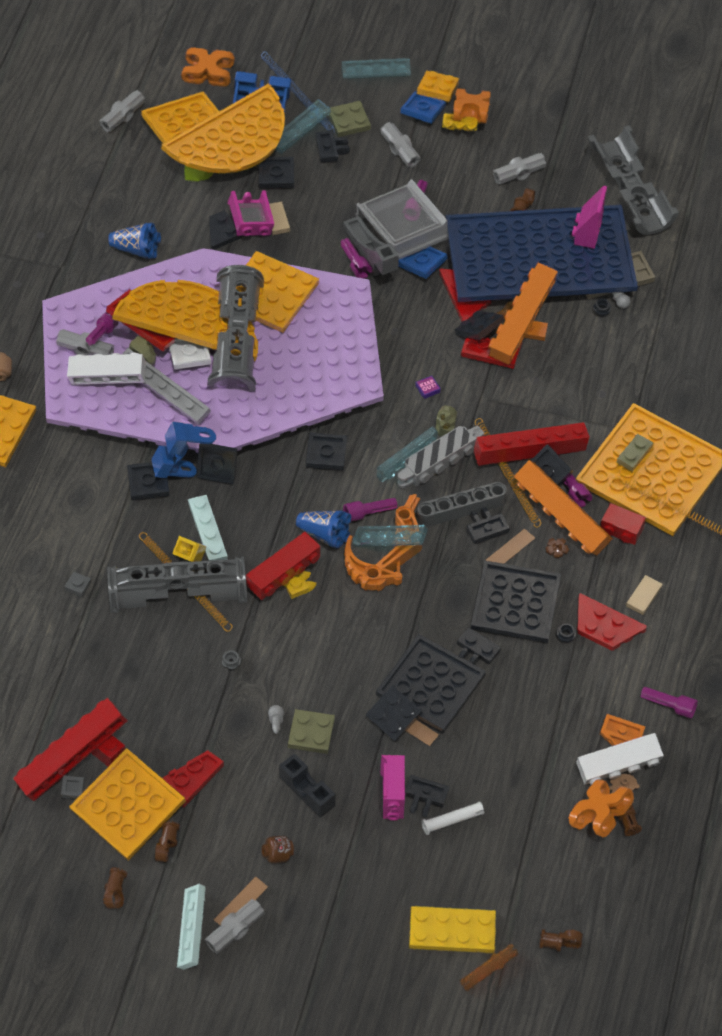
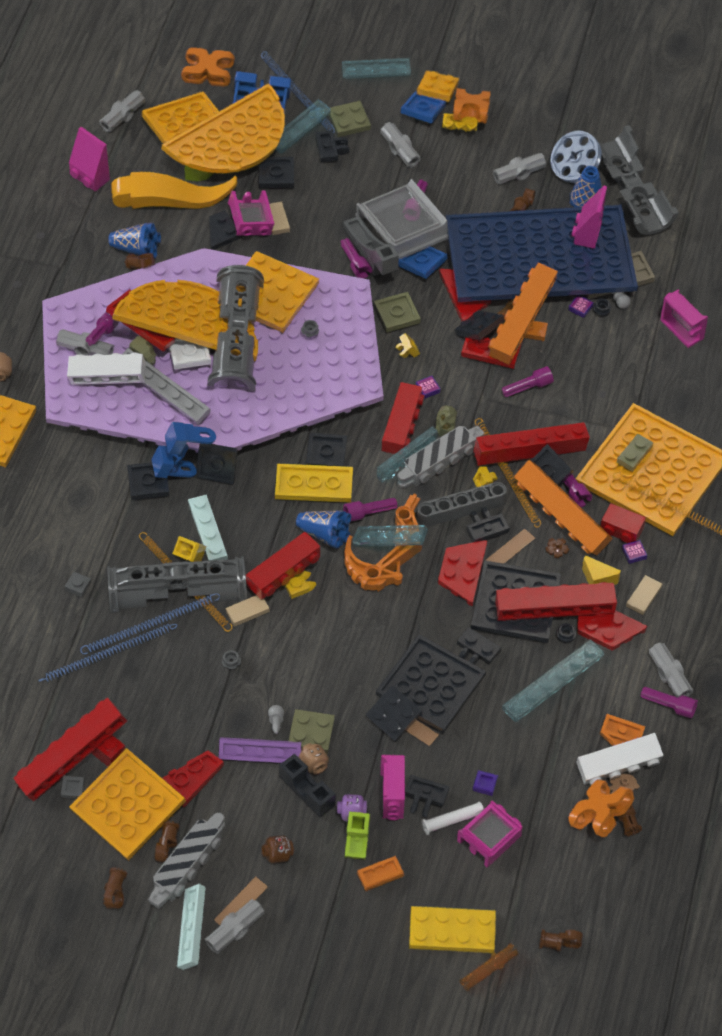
(89, 160): none -> dark pink slope
(108, 651): none -> medium blue piece
(138, 262): none -> reddish brown connector
(158, 189): none -> light orange animal
(169, 616): none -> medium blue piece
(186, 860): none -> light grey hinge
(247, 610): none -> tan tile
(257, 749): none -> medium lavender plate
(310, 328): none -> dark grey plate
(314, 483): none -> yellow plate
(314, 757): none -> medium nougat head
(351, 803): none -> medium lavender head
(357, 835): none -> lime brick
(380, 873): none -> orange plate
(397, 312): none -> olive plate
(402, 418): none -> red brick
(408, 345): none -> yellow tile
(462, 569): none -> red wing
(483, 477): none -> yellow tile
(485, 783): none -> dark purple tile
(491, 832): none -> dark pink window
(539, 378): none -> magenta piece
(552, 681): none -> clear light blue plate
(555, 601): none -> red brick
(570, 152): none -> sand blue wedge
(580, 306): none -> tile
(586, 186): none -> blue cone
(599, 572): none -> yellow slope
(634, 551): none -> tile
(670, 670): none -> light grey piece
(683, 319): none -> dark pink window

